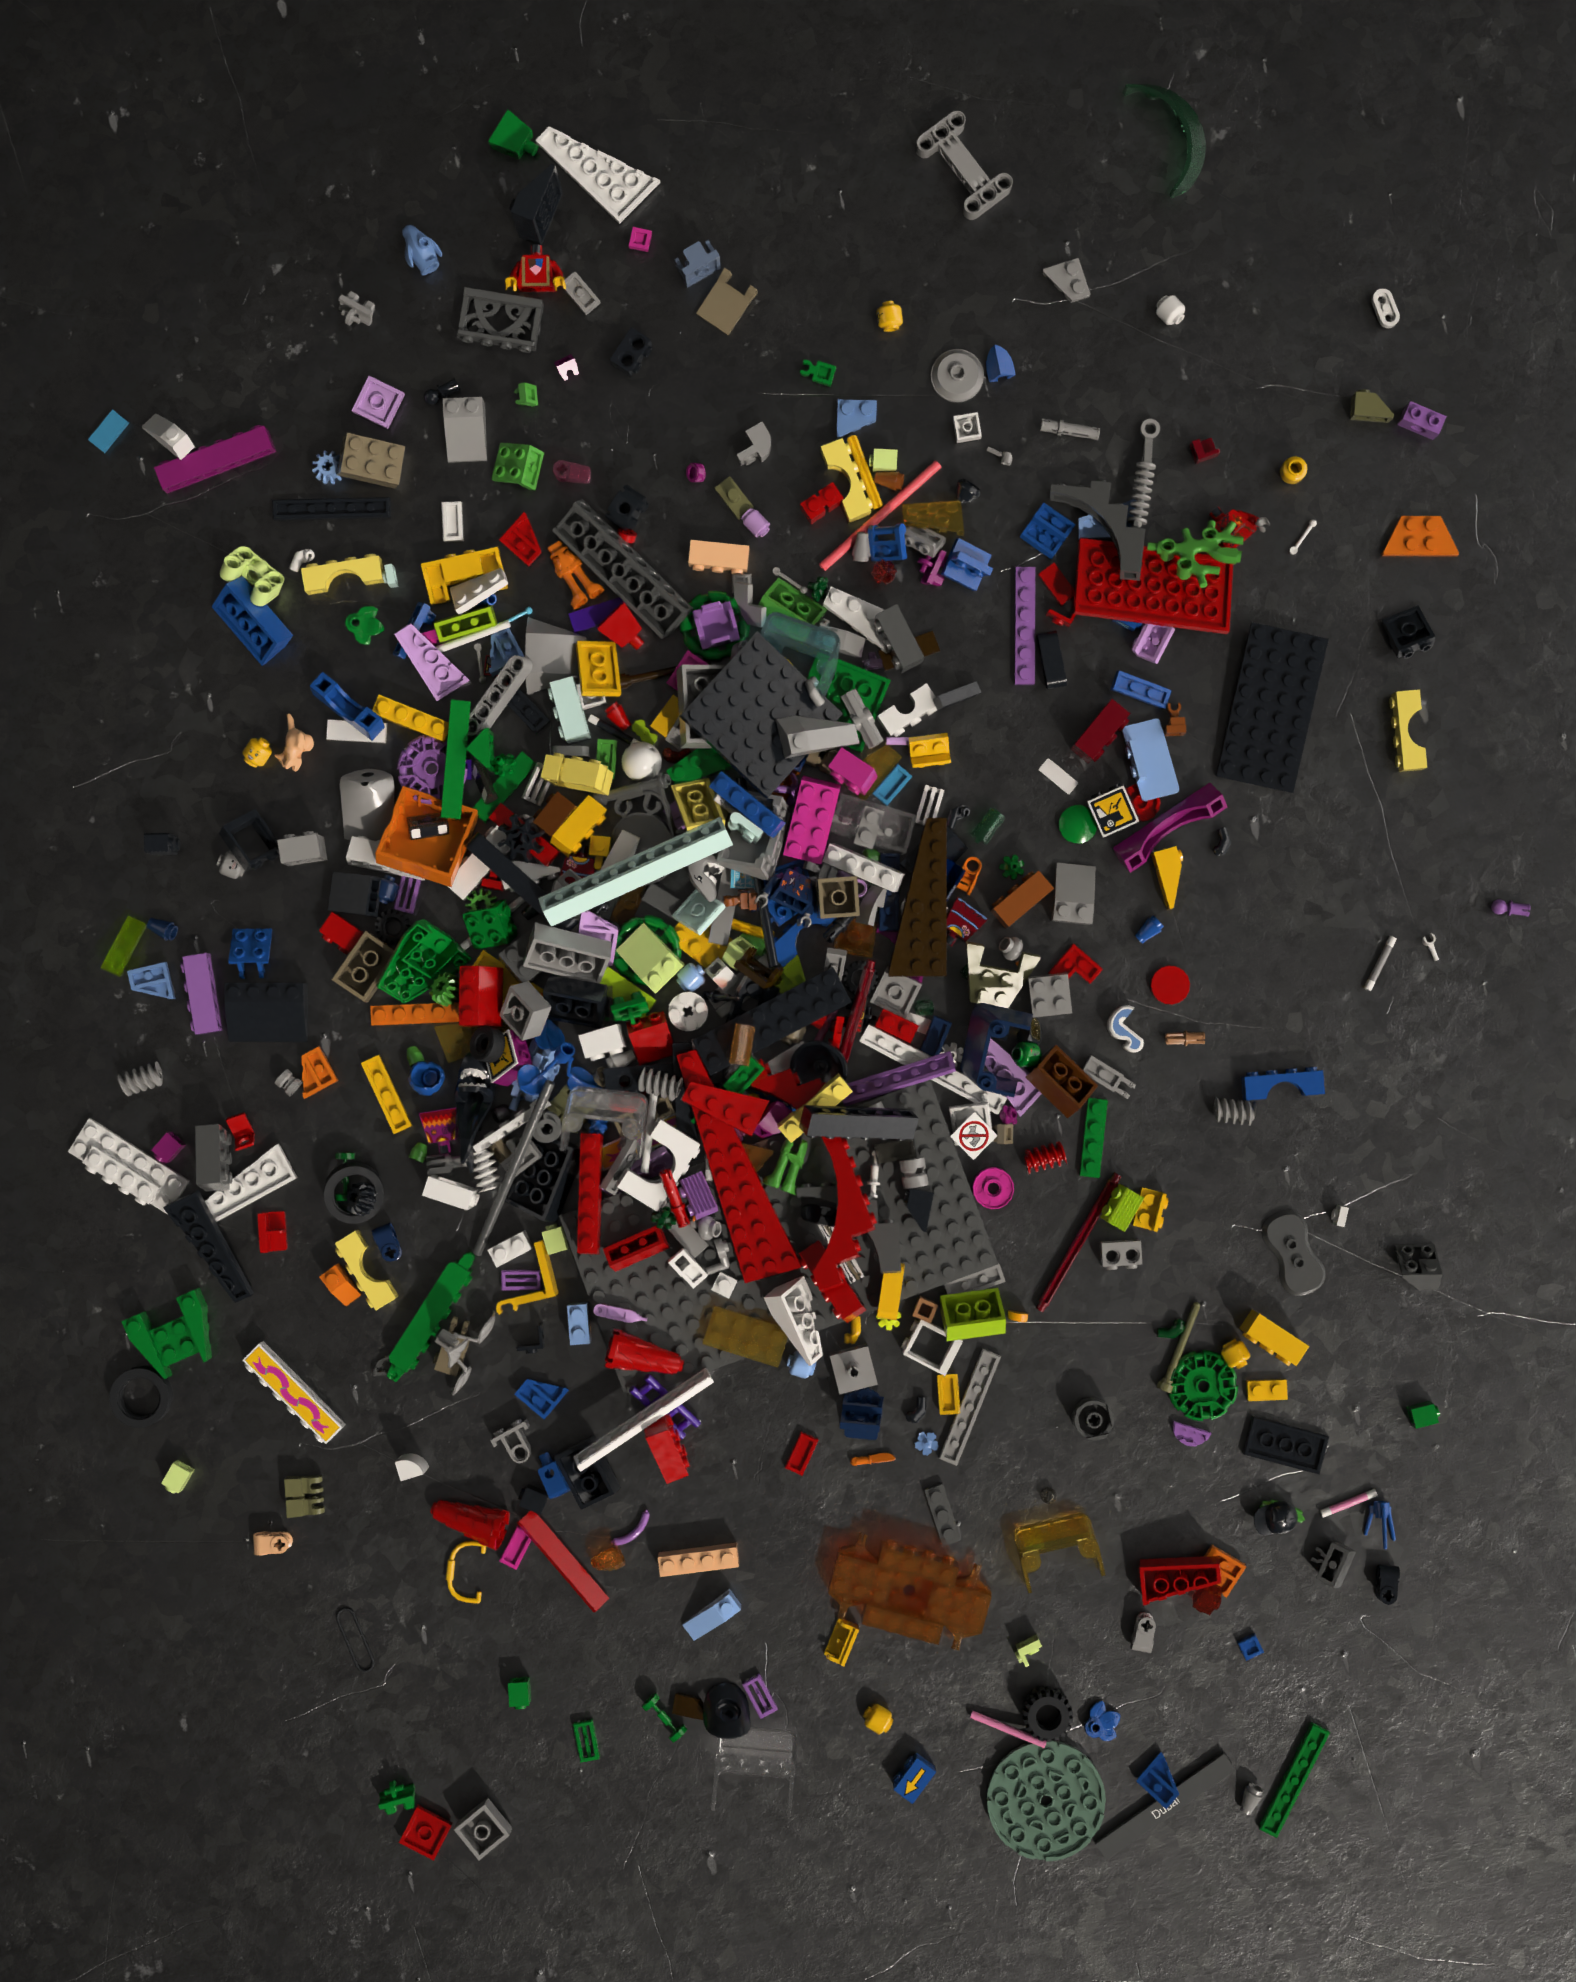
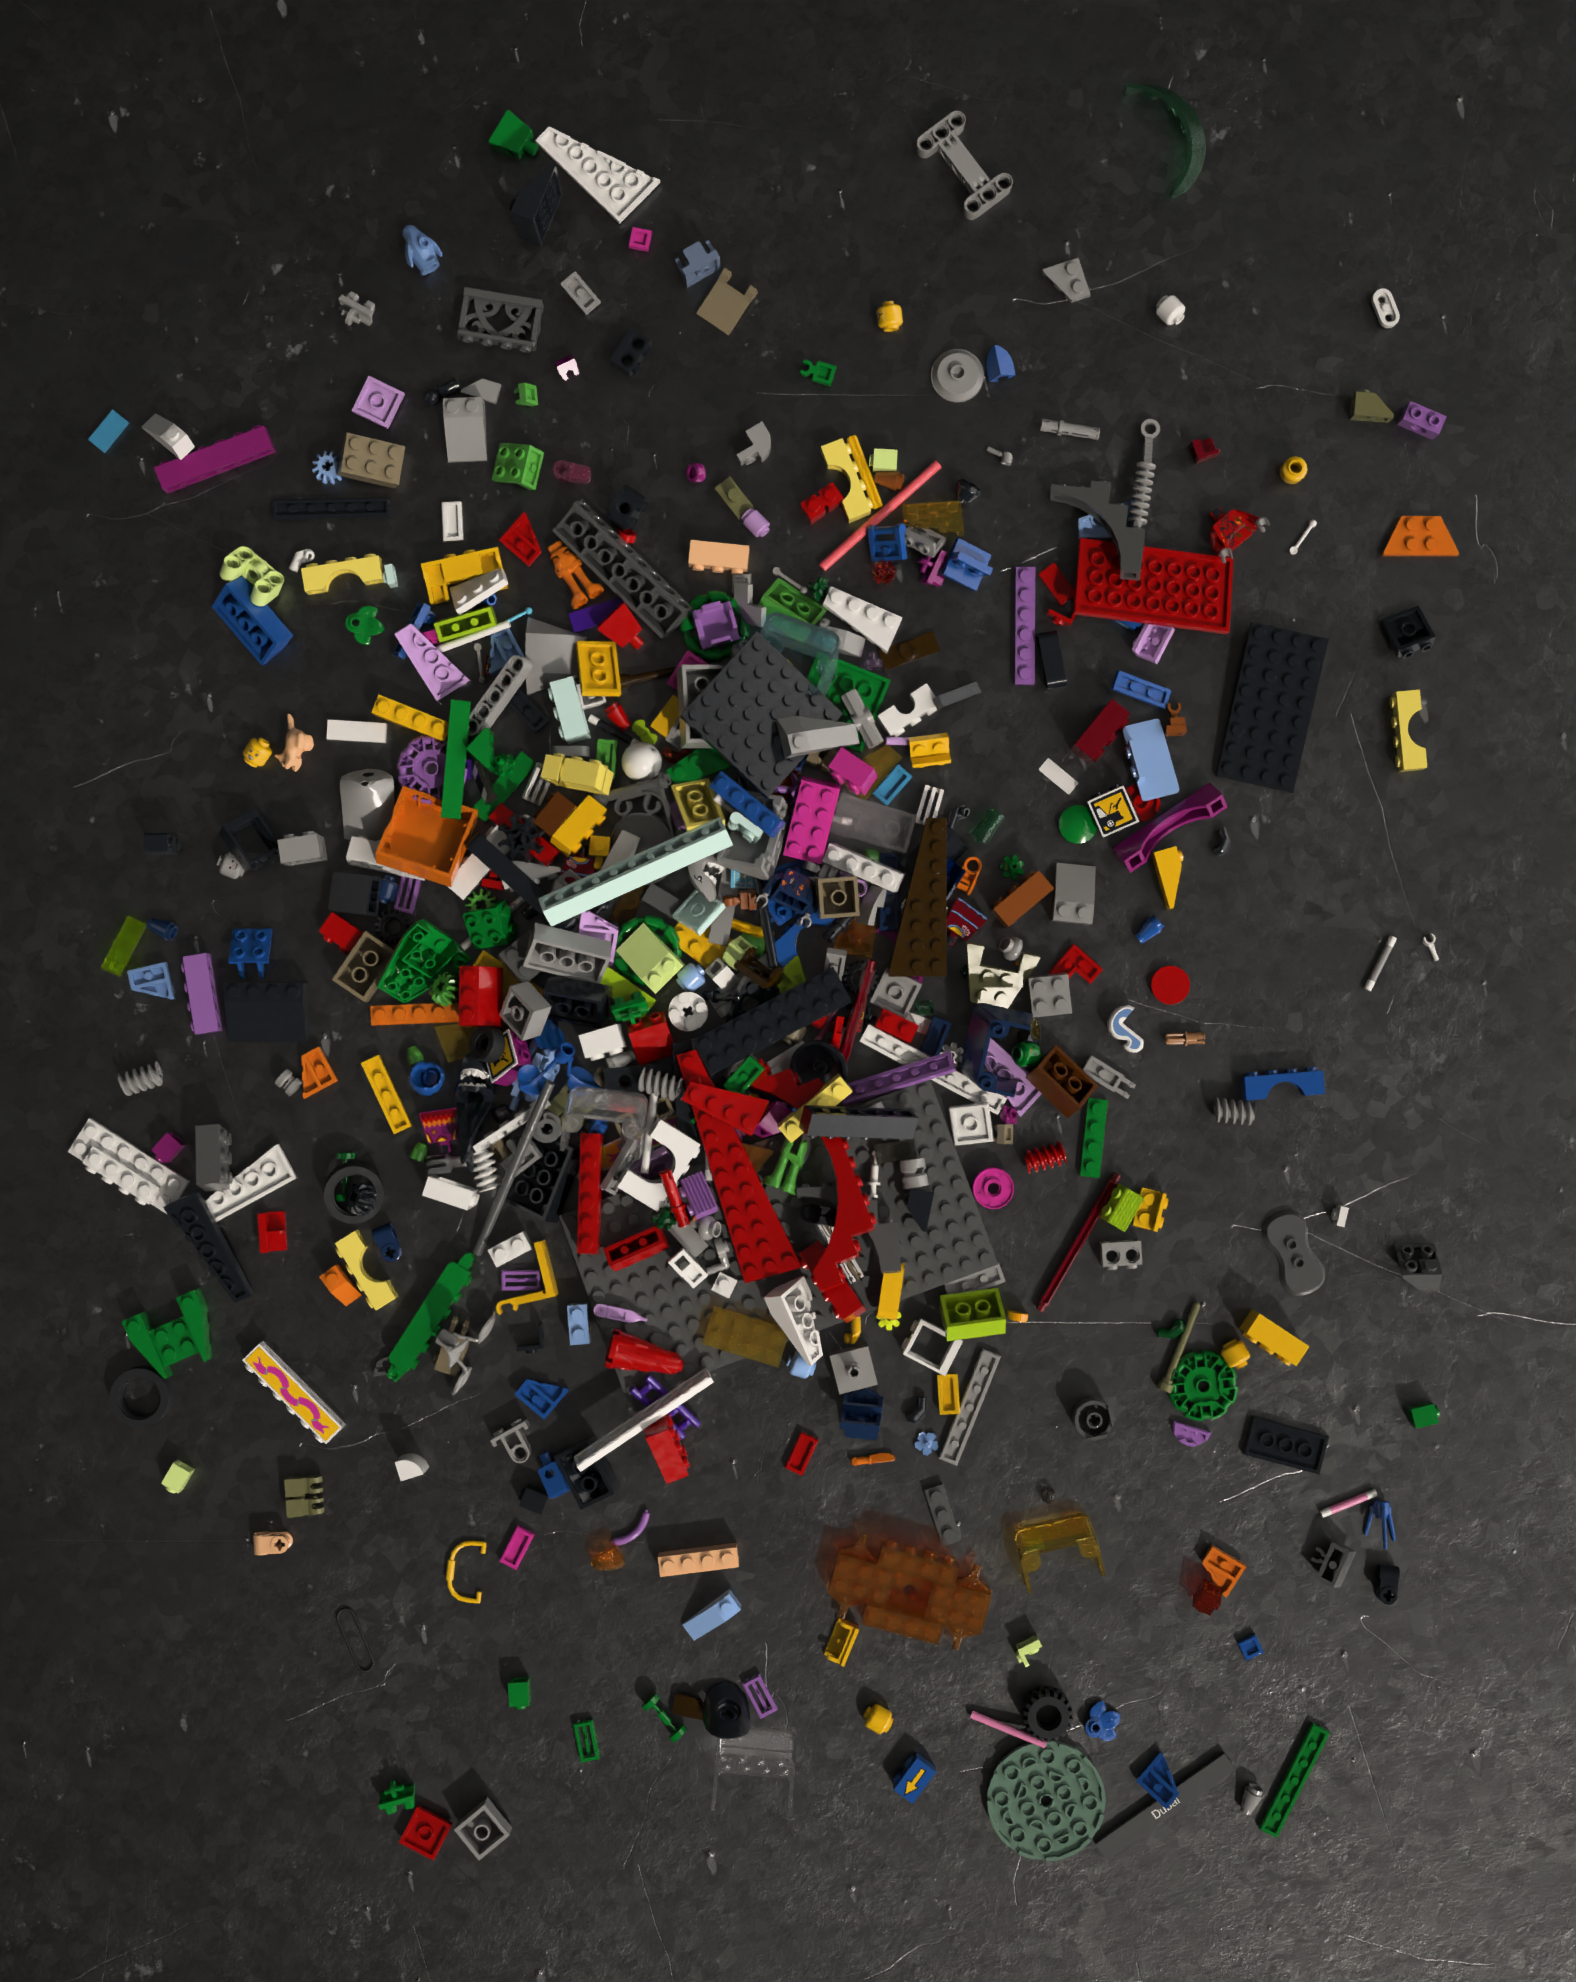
(241, 1130): red bracket -> none
(336, 699): blue arch -> none
(427, 826): clear smoke slope -> none
(474, 1521): red cone -> none
(483, 388): none -> light grey tile
(535, 273): red torso -> none
(554, 1239): yellowish green brick -> none
(563, 1560): red tile -> none
(742, 1044): clear orange brick -> none
(813, 692): light grey arm -> none
(854, 415): medium blue wing -> none
(861, 548): light grey cone -> none
(870, 828): light grey plate -> none
(898, 639): dark grey brick -> none
(924, 1309): medium nougat brick -> none
(967, 427): white piece -> none
(973, 1136): white sticker -> none
(1047, 530): blue slope -> none
(1143, 1636): light grey piece -> none
(1176, 1576): red wedge -> none
(1190, 547): bright green plant -> none
(1266, 1390): yellow plate -> none
(1276, 1517): black hair -> none
(1499, 907): medium lavender pin -> none

